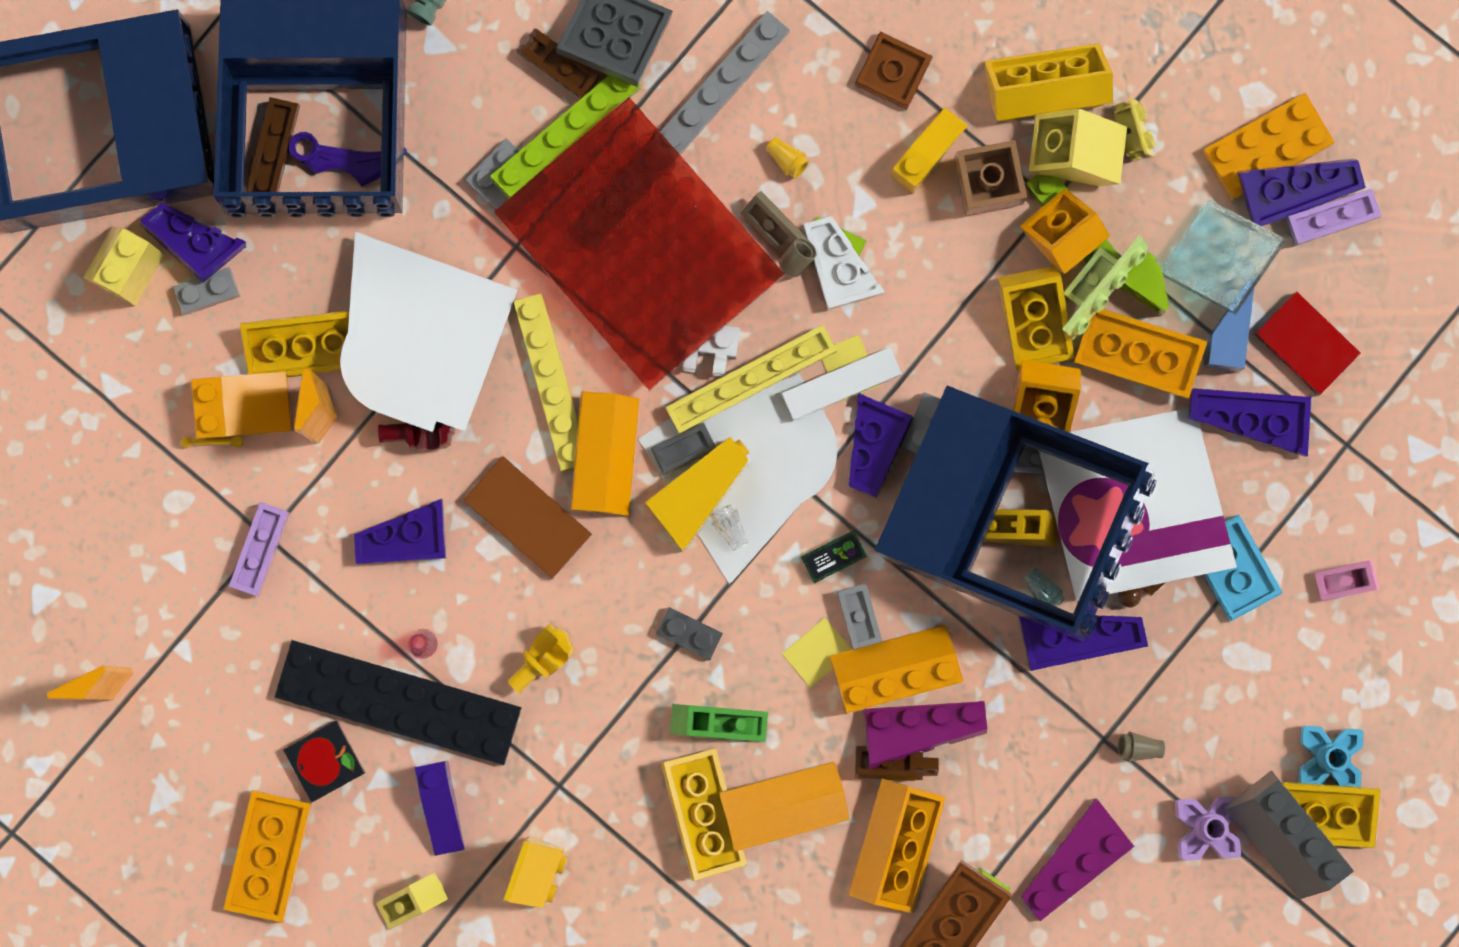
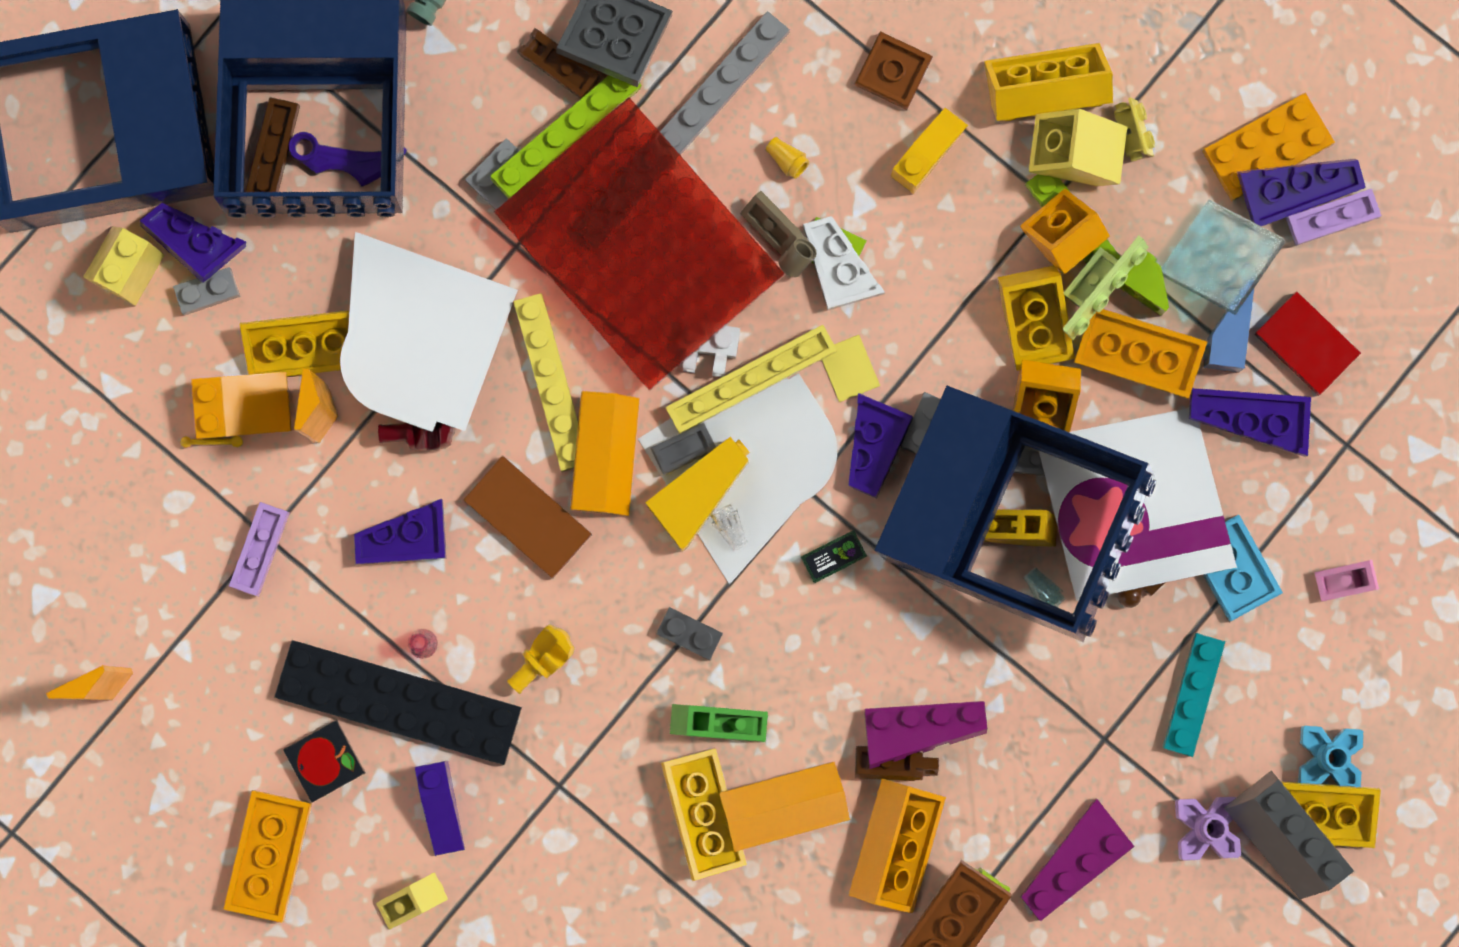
(535, 873): yellow slope -> none
(813, 650): light yellow sticker -> none
(841, 384): white tile -> none
(859, 616): light grey plate -> none
(896, 669): light orange slope -> none
(990, 177): medium nougat brick -> none
(1111, 635): dark purple wing -> none
(1139, 747): dark tan cone -> none
(1193, 694): none -> teal plate

